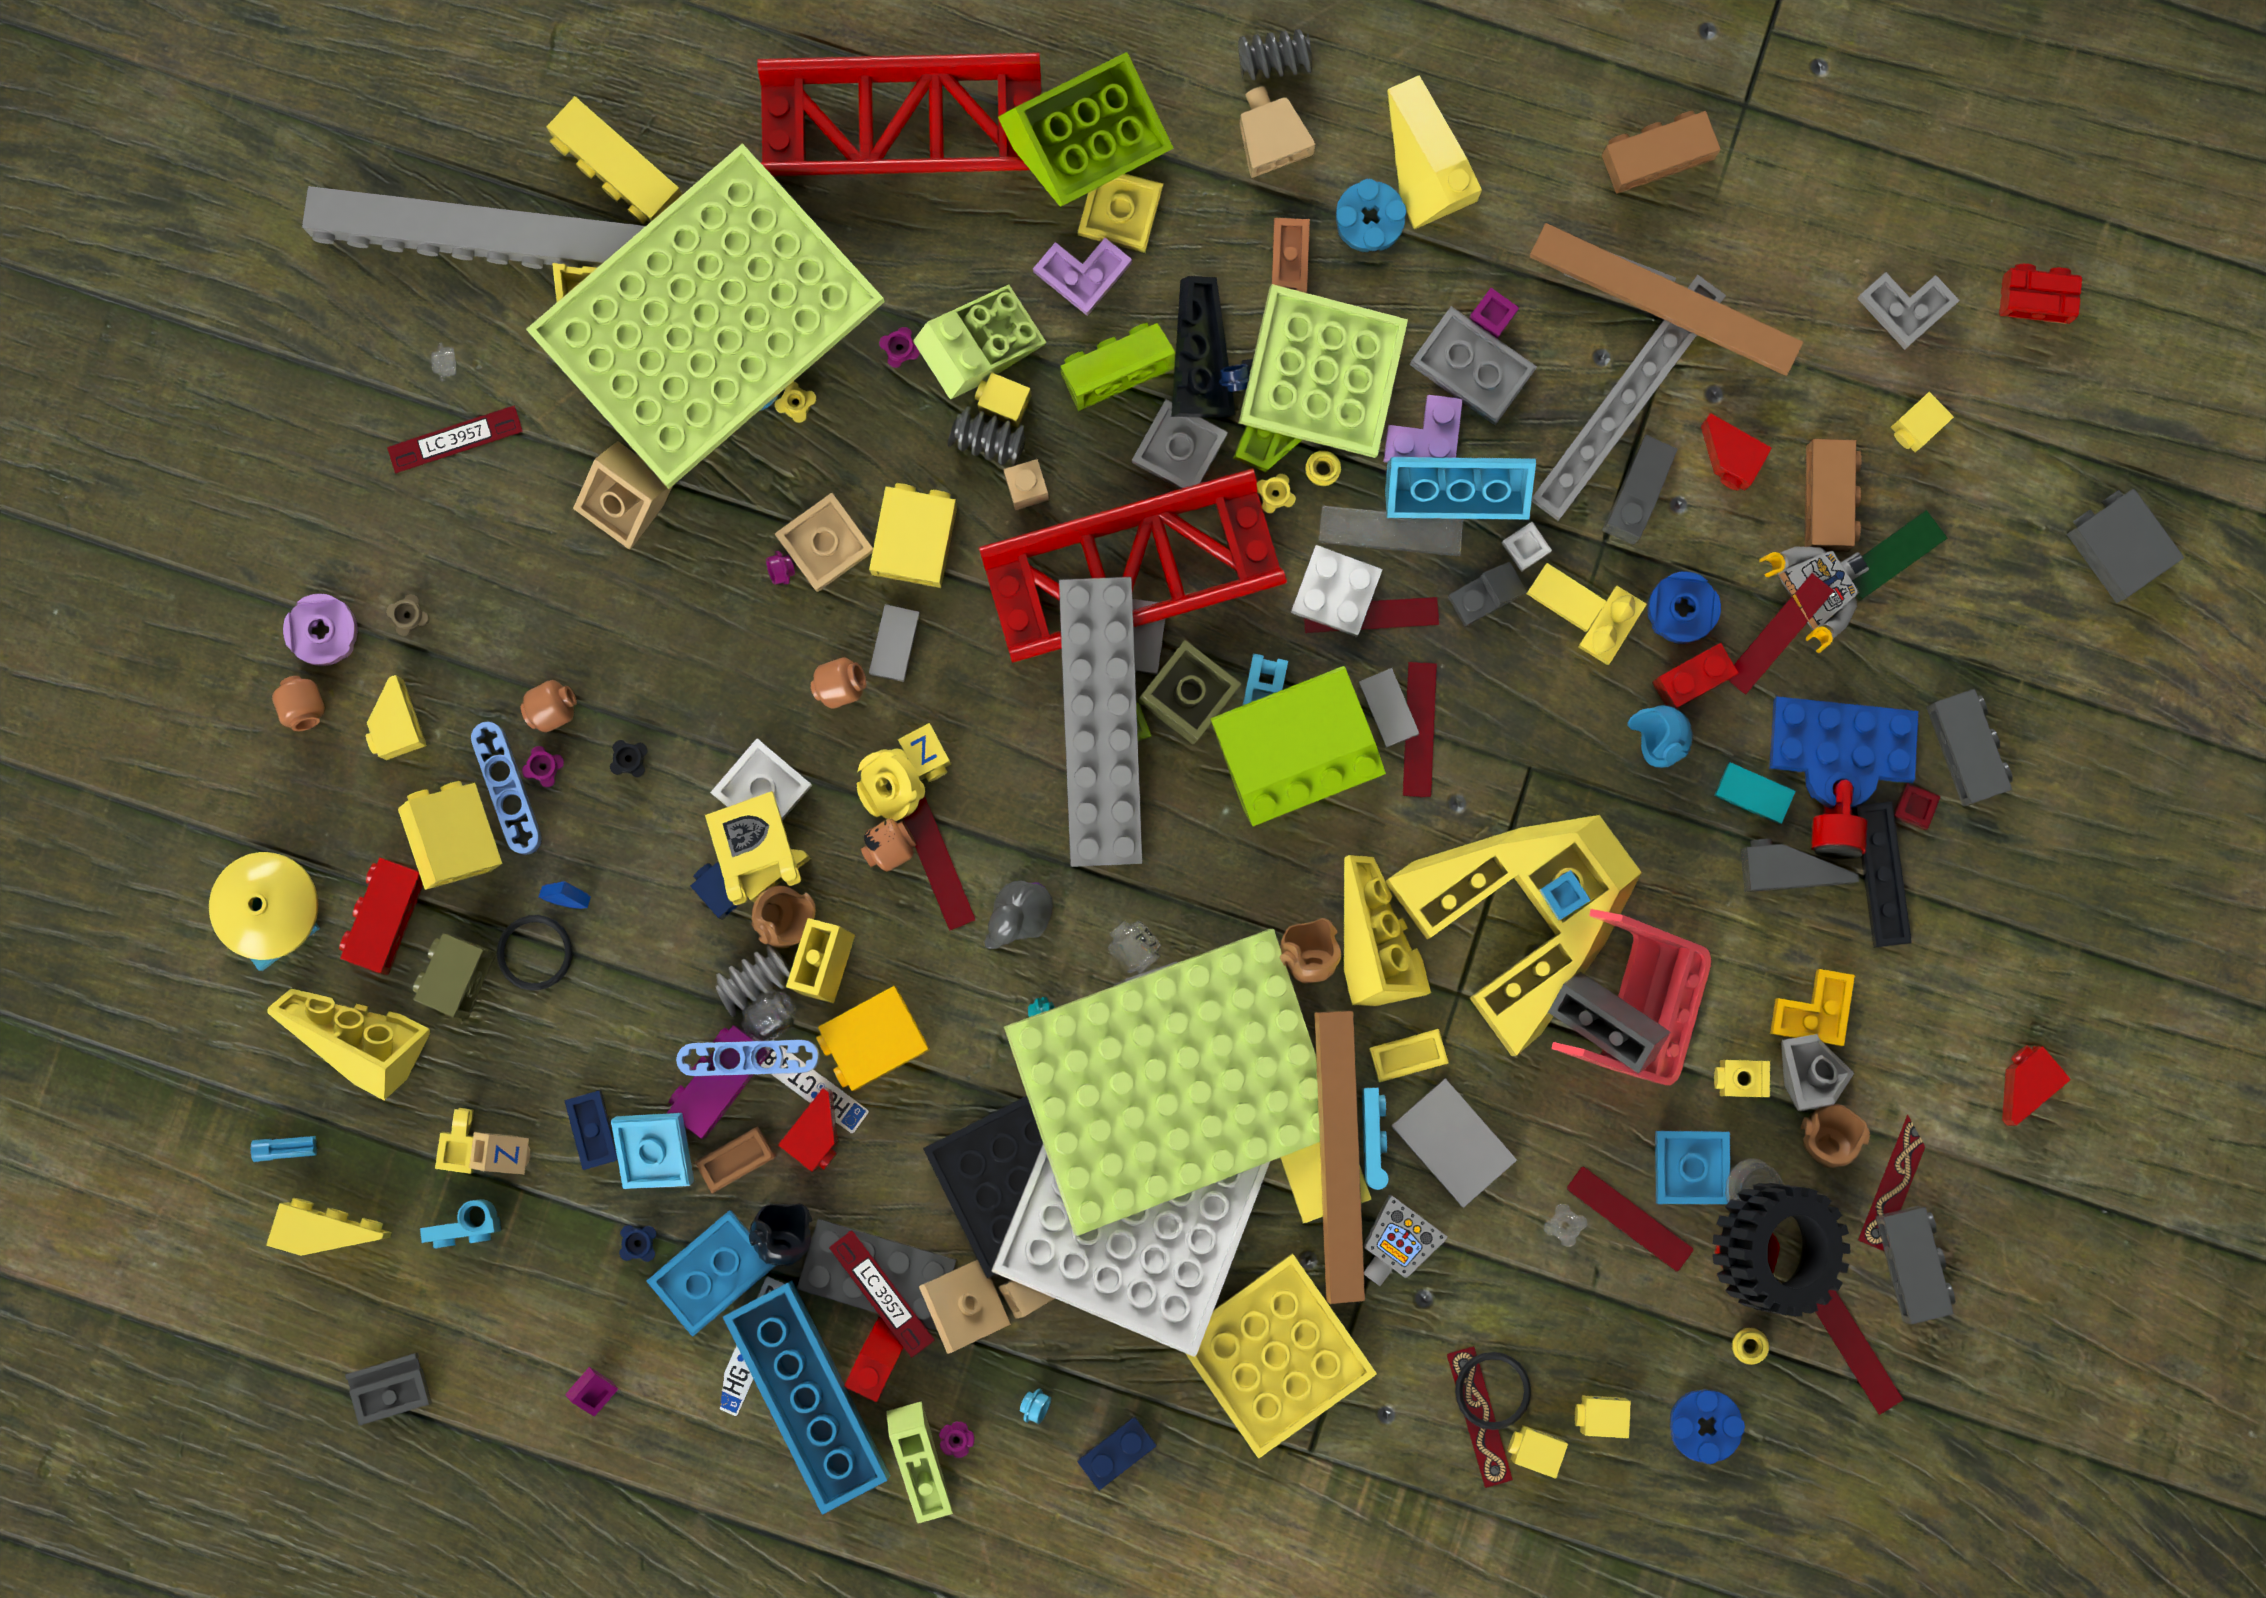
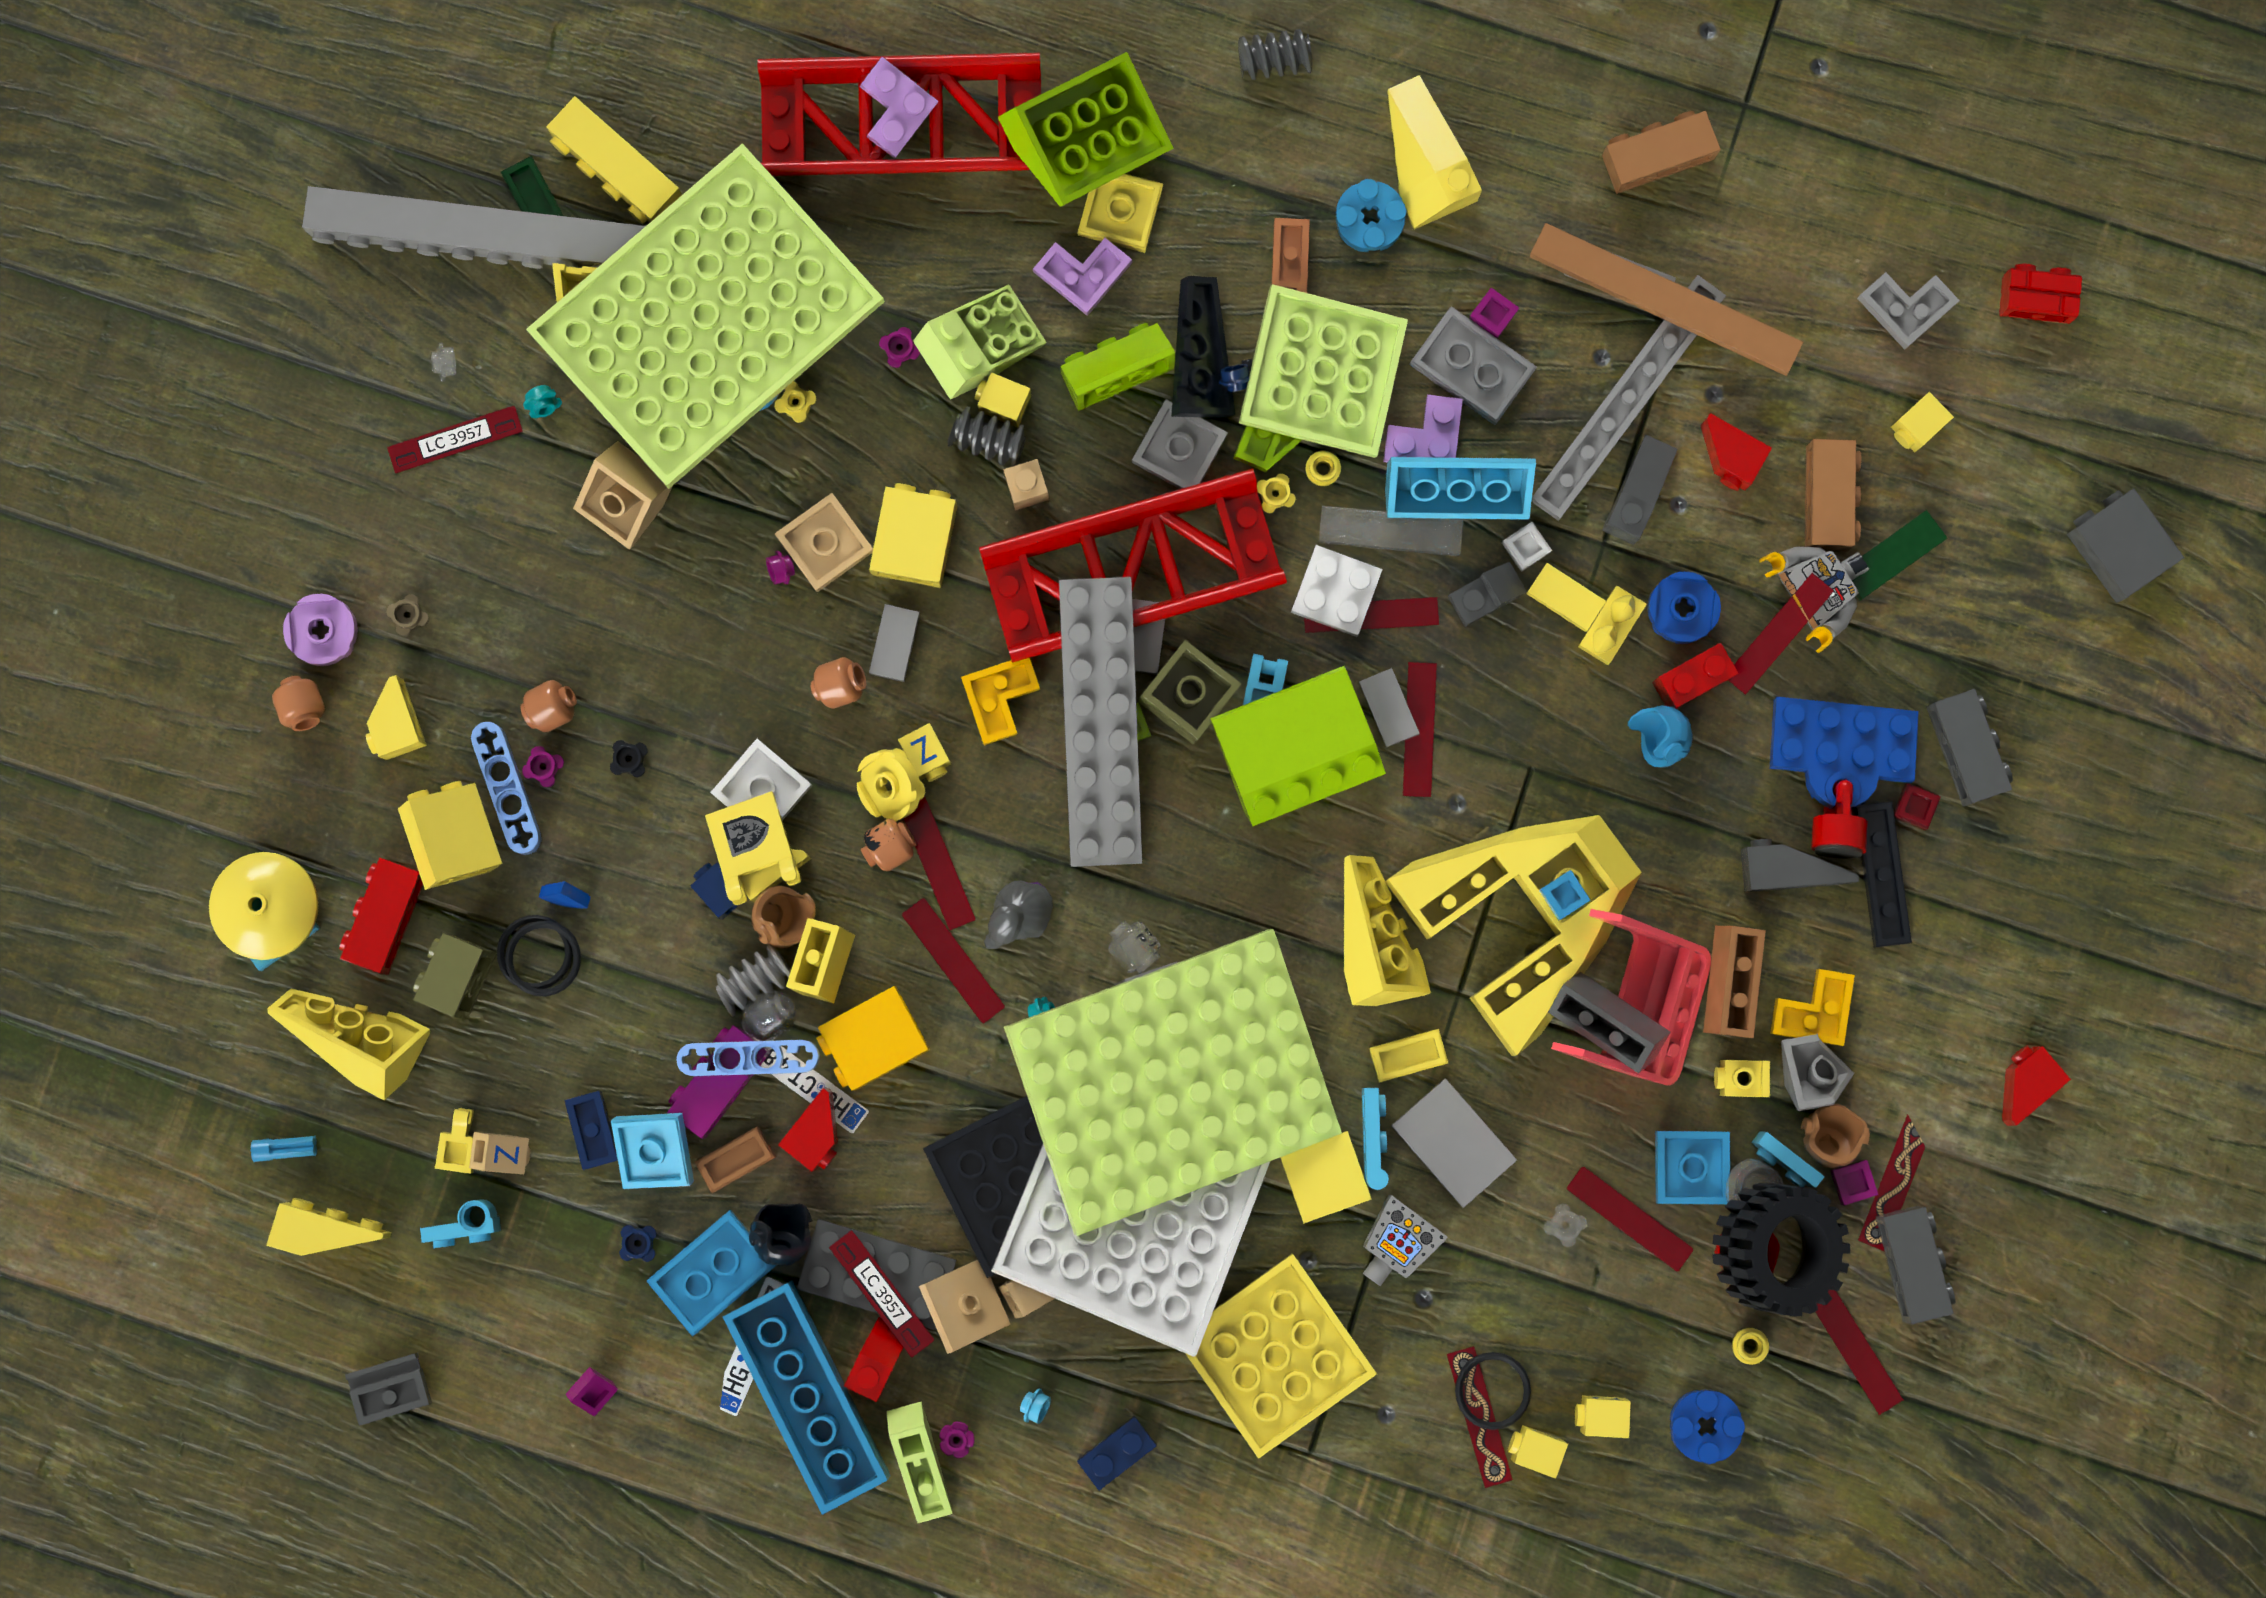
(530, 188): none -> dark green tile
(541, 401): none -> teal plate
(576, 963): none -> black tyre
(905, 104): none -> lavender plate
(953, 960): none -> dark red sticker
(989, 692): none -> yellow plate
(1272, 133): tan torso -> none
(1310, 951): medium nougat cap -> none
(1339, 1157): medium nougat tile -> none
(1734, 981): none -> medium nougat brick
(1754, 793): teal tile -> none
(1798, 1170): none -> medium azure plate
(1854, 1182): none -> magenta plate

